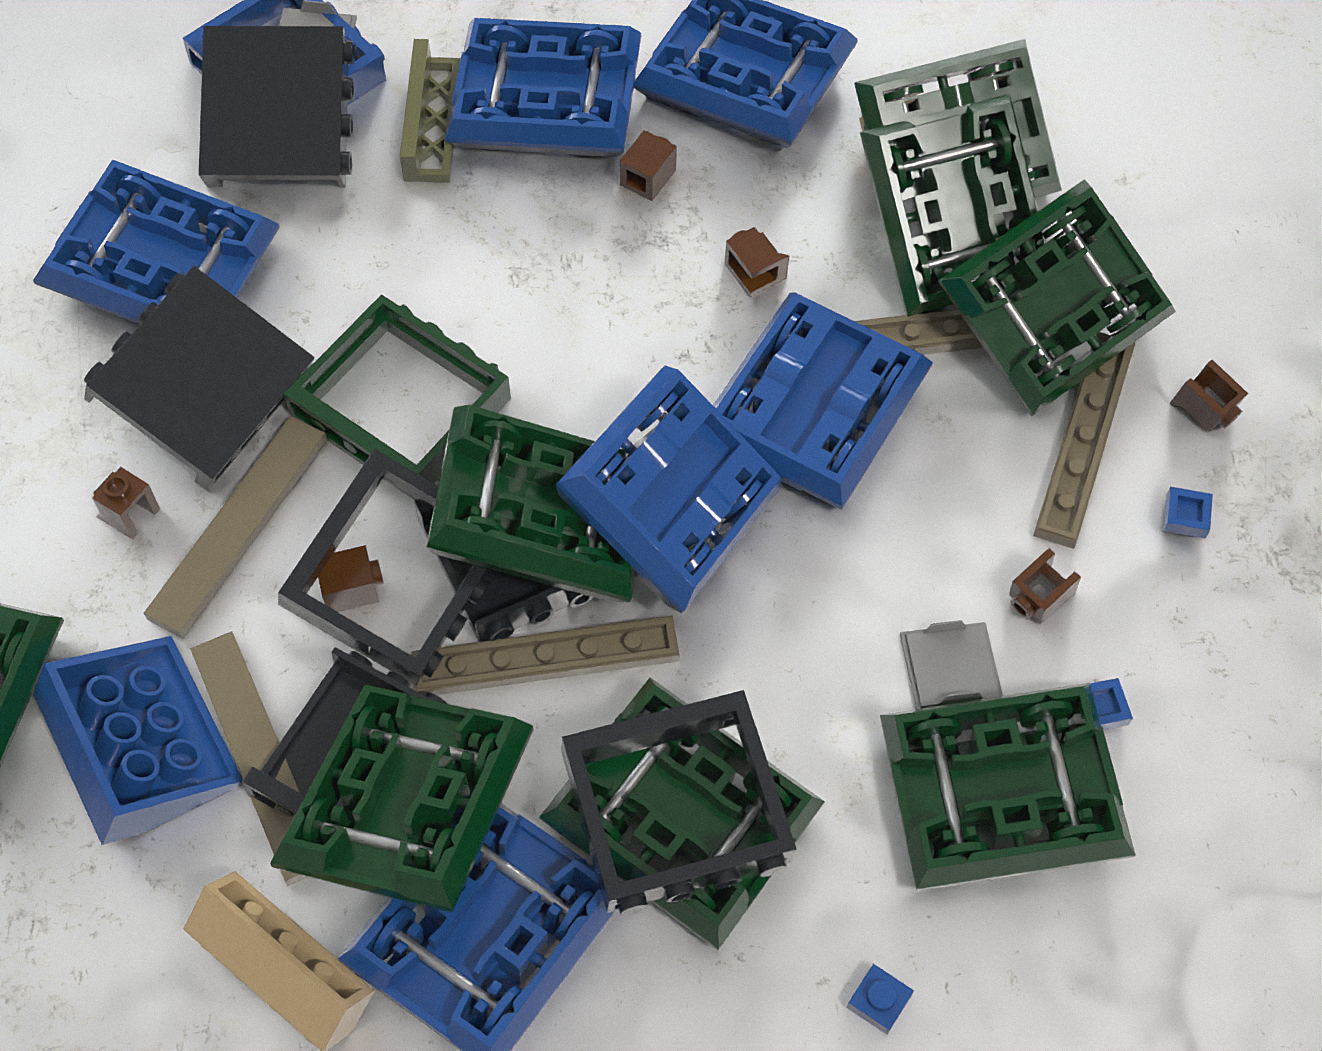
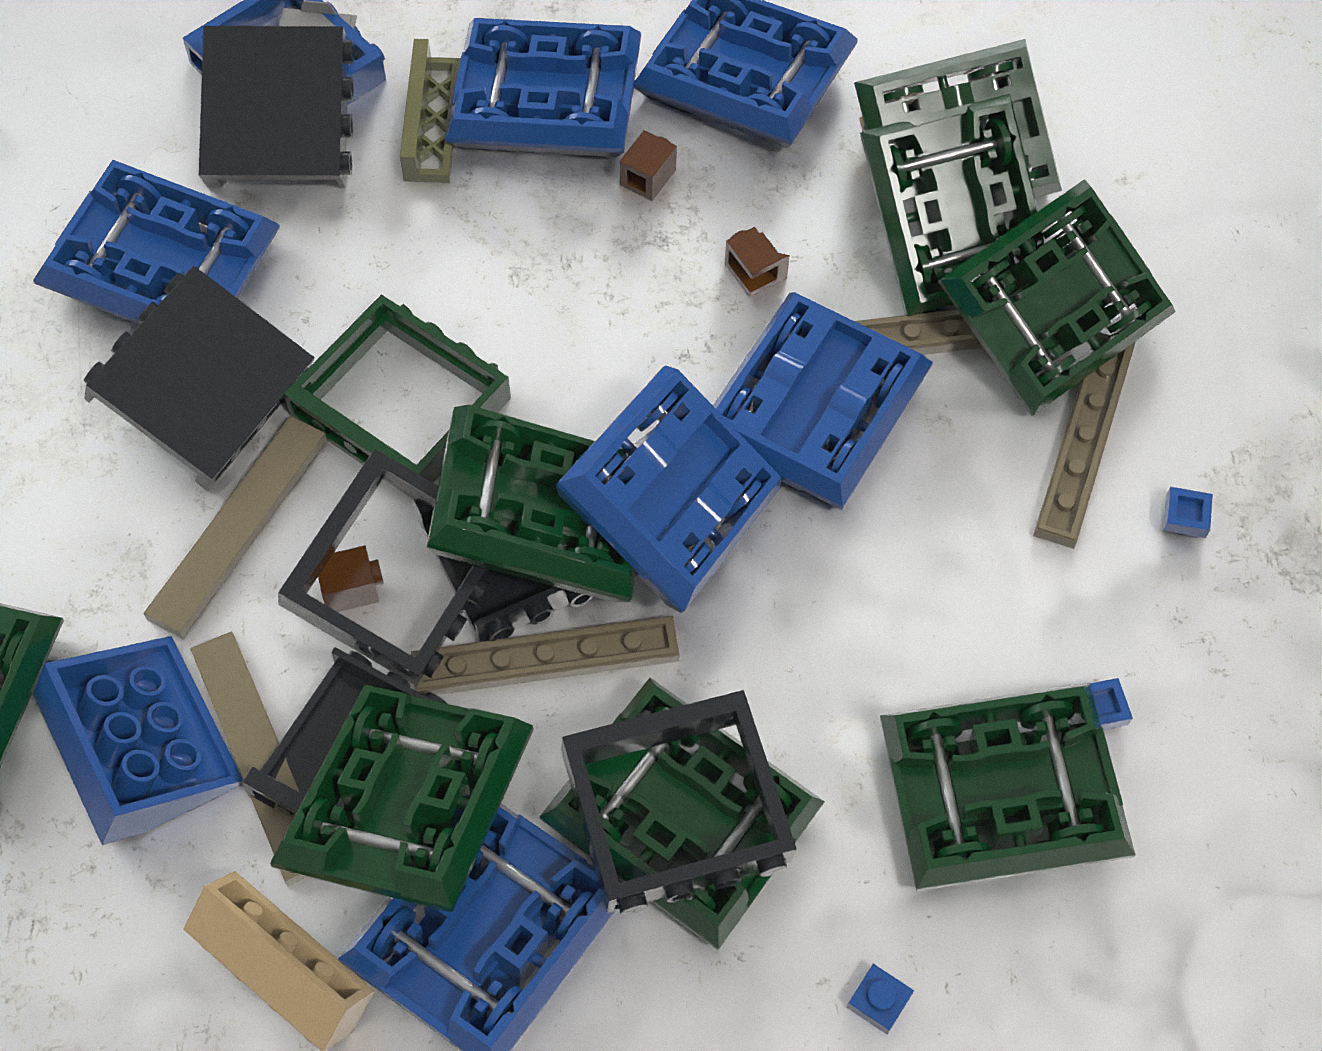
(118, 495): reddish brown window -> none
(950, 664): light grey piece -> none
(1041, 589): reddish brown window -> none
(1211, 397): reddish brown window -> none

